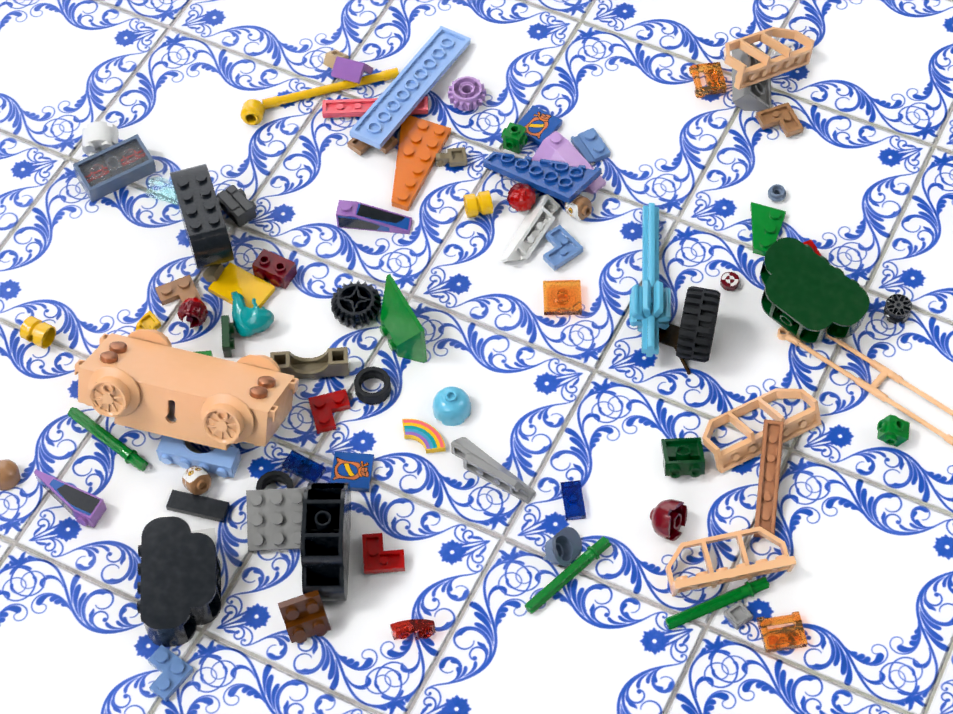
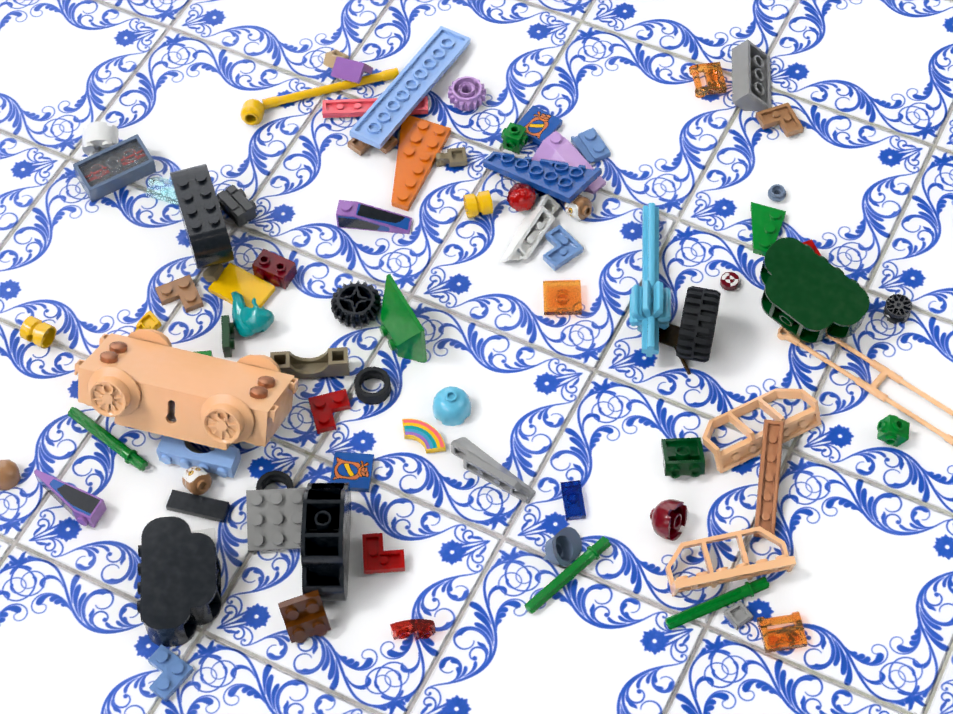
(194, 310): dark red piece -> none
(303, 467): clear blue plate -> none
(768, 67): light nougat plate -> none

